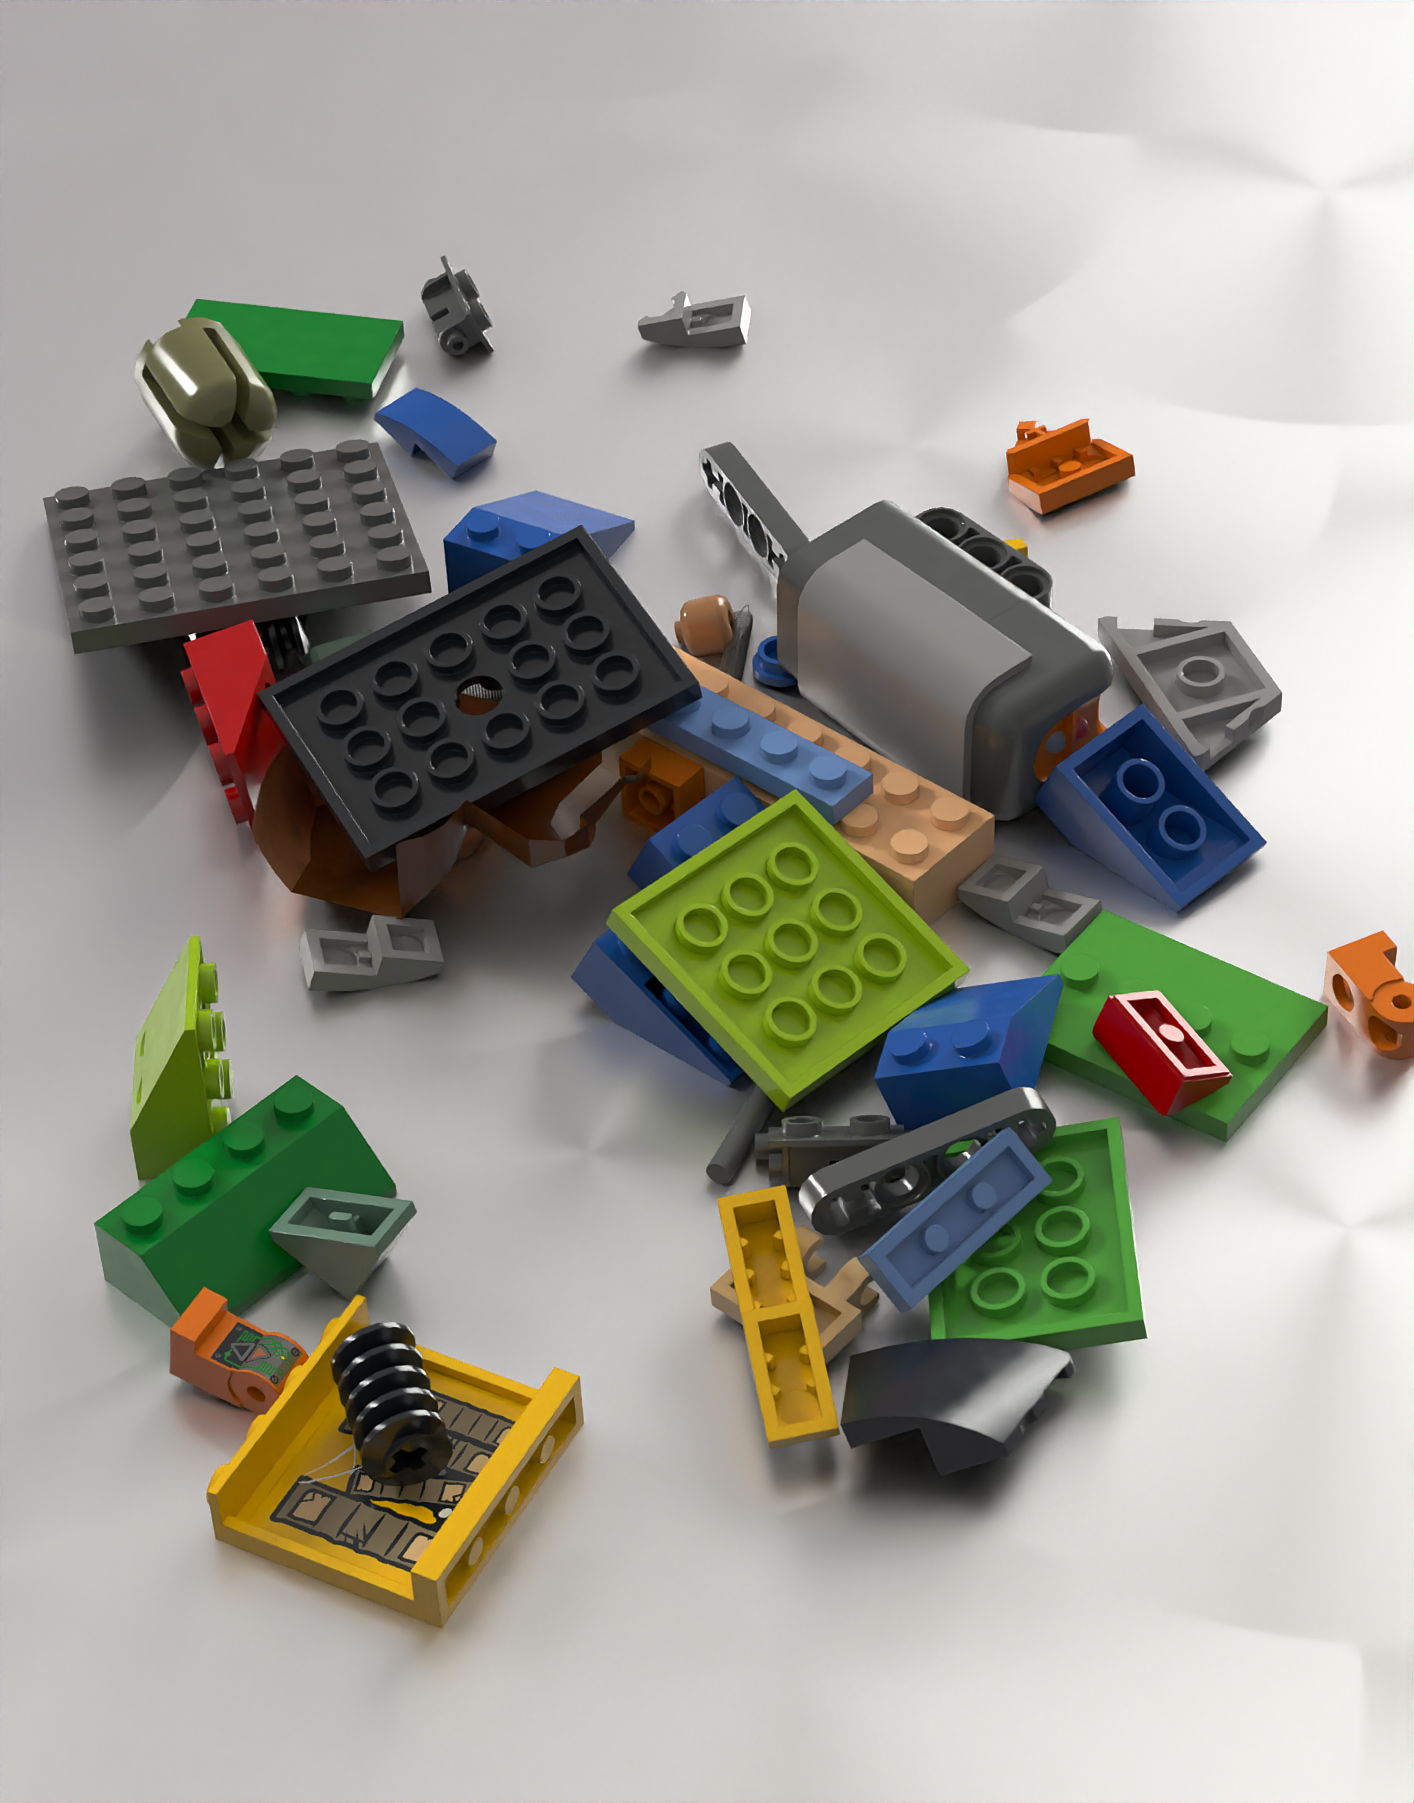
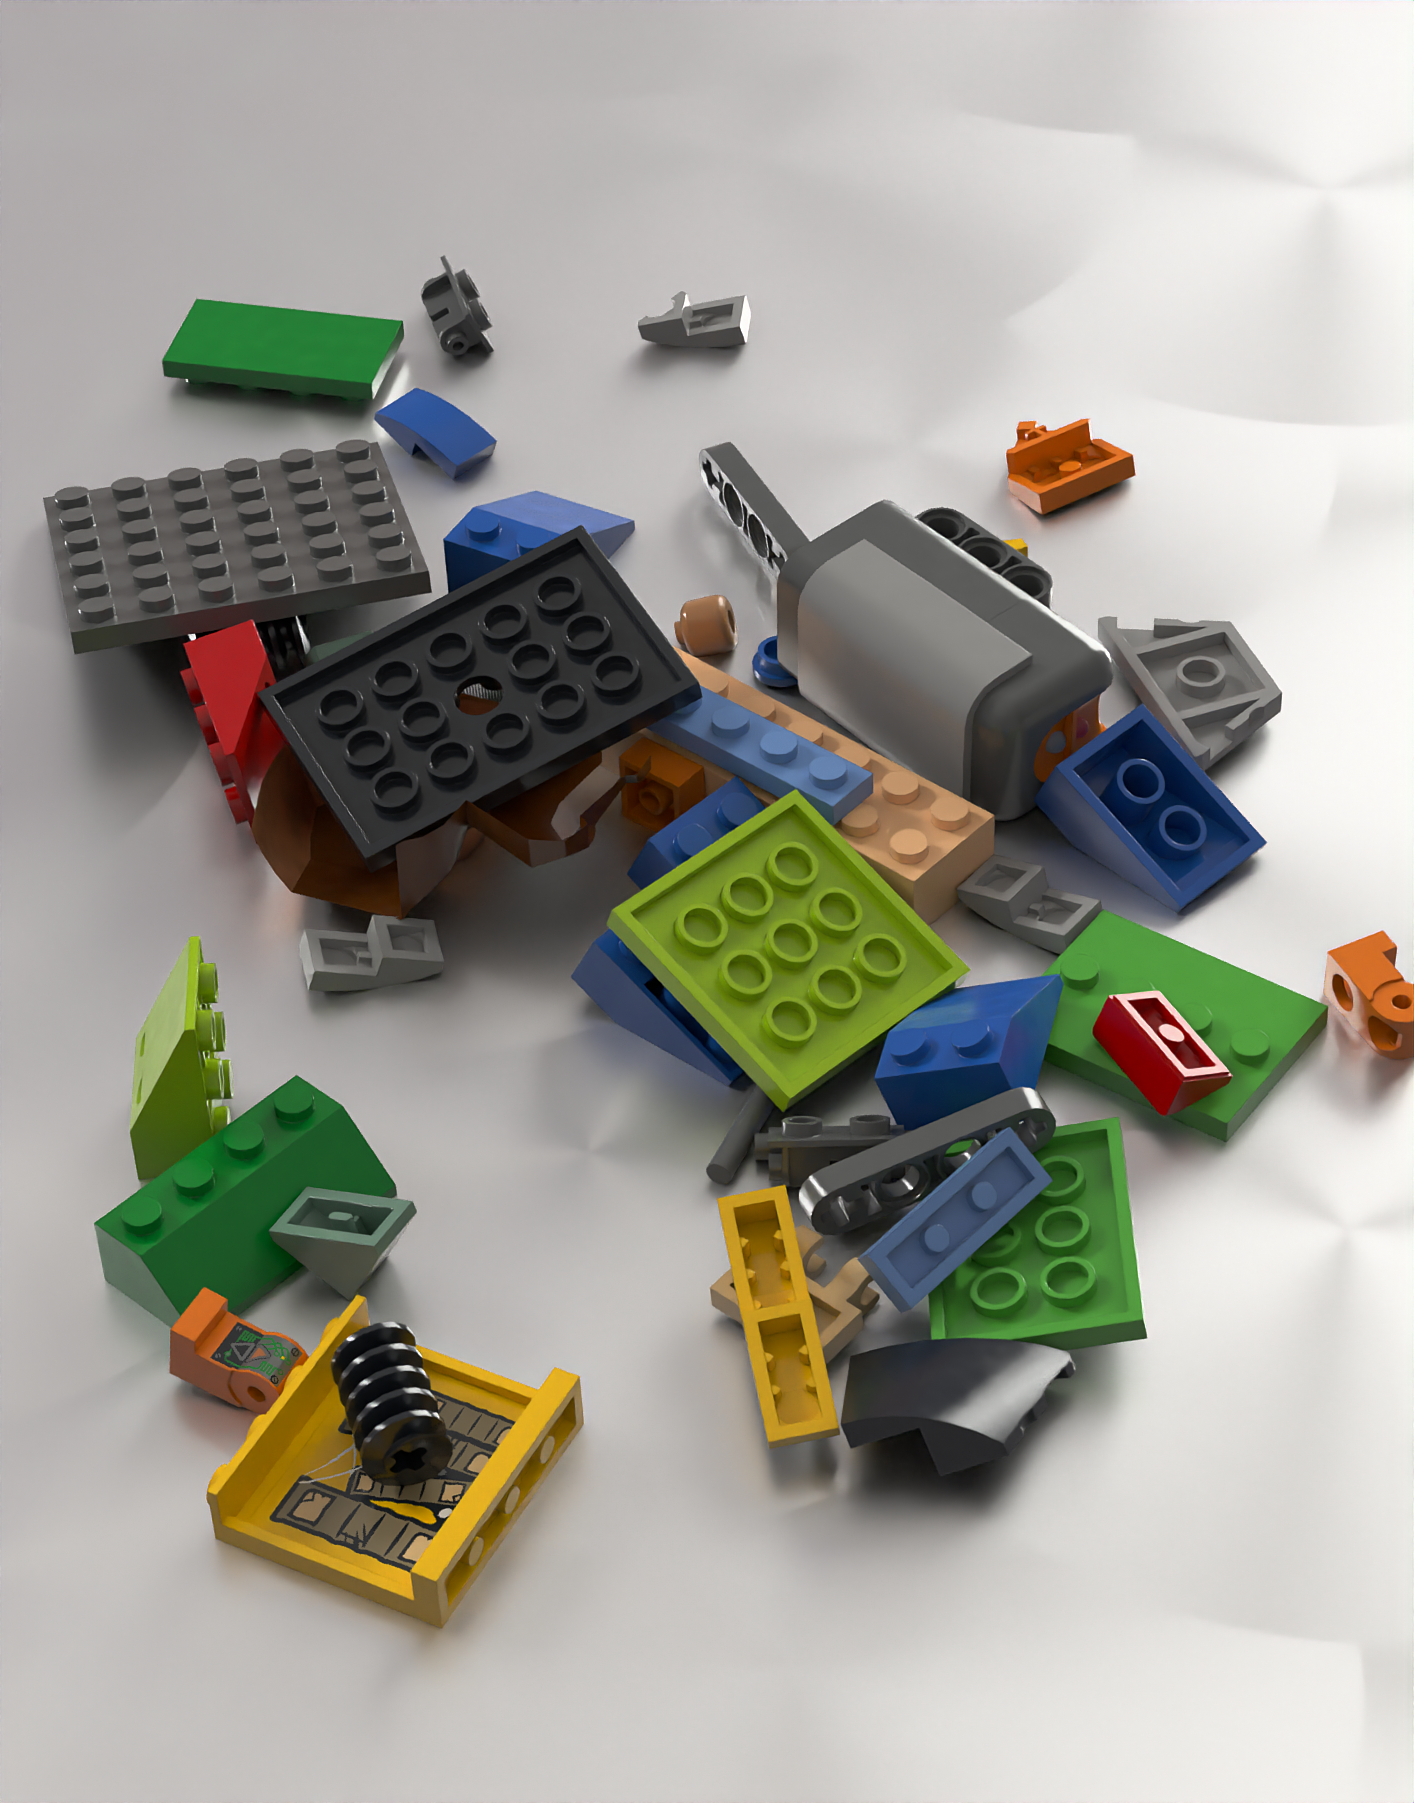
(206, 394): olive cylinder -> none
(742, 656): dark grey piece -> none

